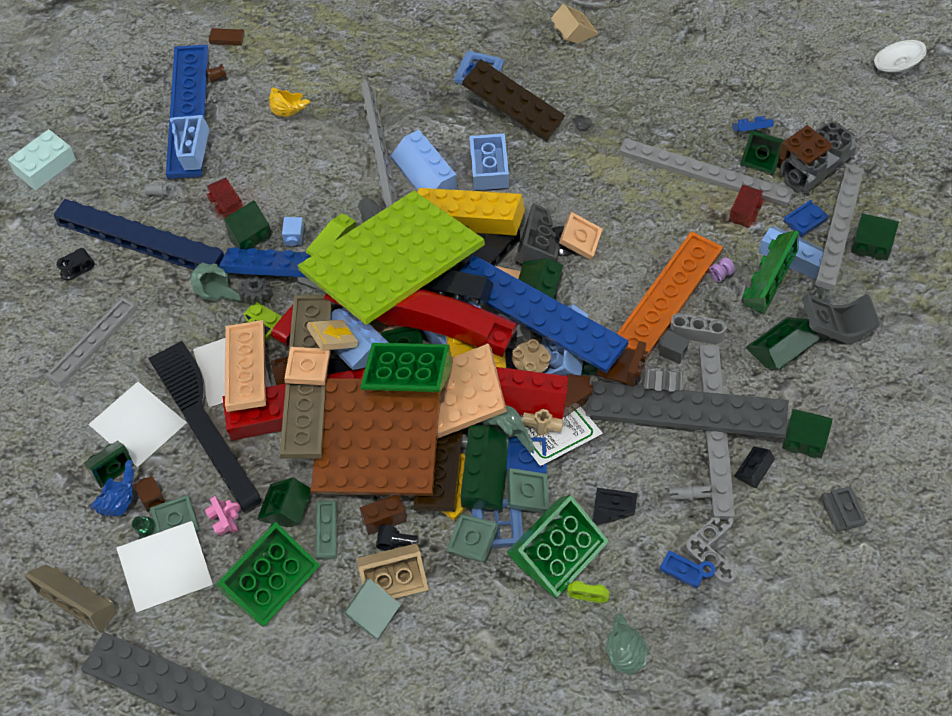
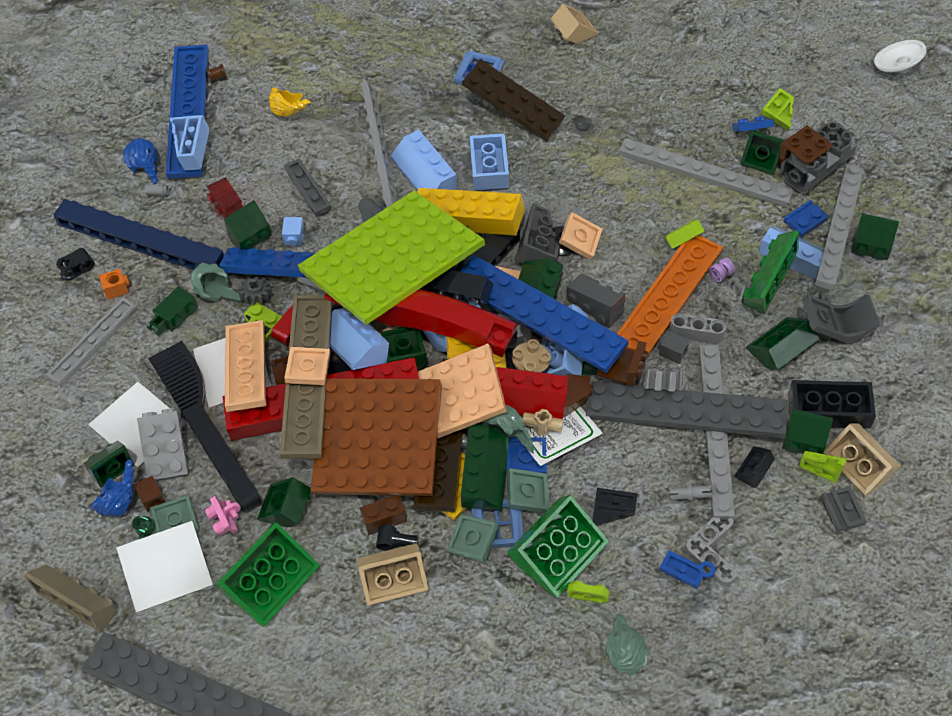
(42, 159): light aqua brick -> none
(114, 283): none -> orange brick
(141, 154): none -> blue hair
(162, 444): none -> light grey bracket
(172, 311): none -> dark green brick
(226, 36): reddish brown tile -> none
(307, 187): none -> dark grey plate
(326, 530): sand green tile -> none
(332, 335): tan tile -> none
(334, 230): lime slope -> none
(372, 608): sand green tile -> none
(407, 367): green slope -> none
(596, 300): none -> dark grey wedge
(684, 233): none -> lime slope
(745, 206): clear red brick -> none
(780, 109): none -> lime wing
(823, 465): none -> lime wing
(838, 400): none -> black brick
(867, 461): none -> tan slope

